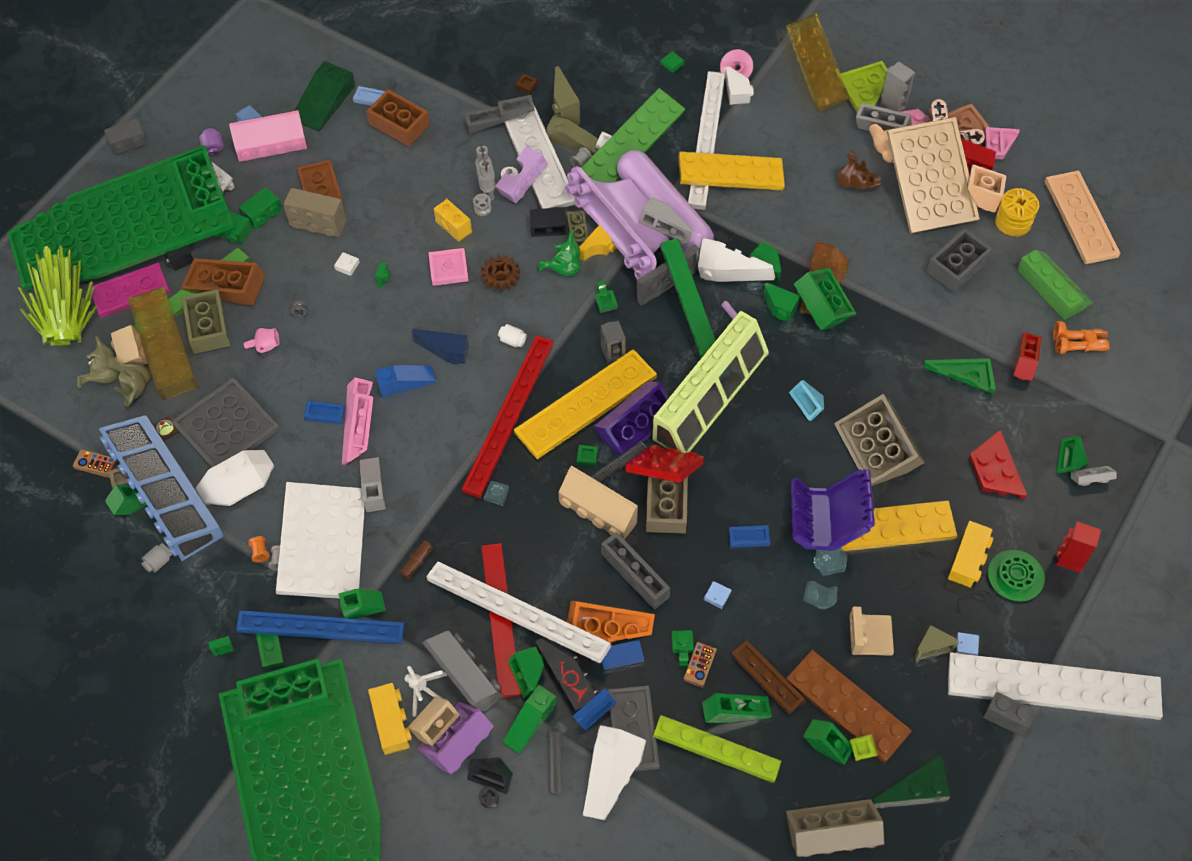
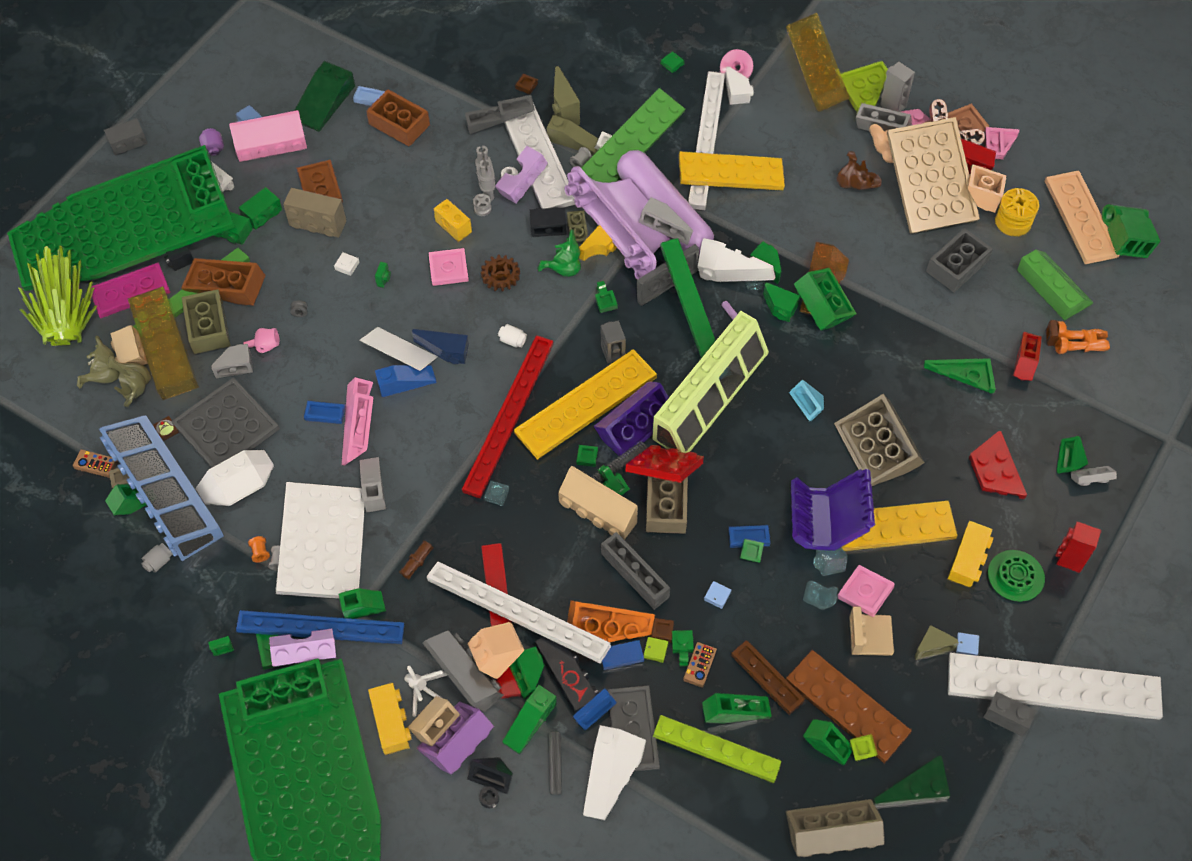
(233, 361): none -> light grey slope
(289, 651): none -> lavender arch
(398, 348): none -> white sticker
(495, 649): none -> light nougat slope
(613, 481): none -> green plate
(655, 649): none -> lime tile
(662, 629): none -> reddish brown tile
(751, 550): none -> green tile
(866, 590): none -> bright pink plate
(1051, 333): none -> reddish brown tile
(1130, 230): none -> green piece

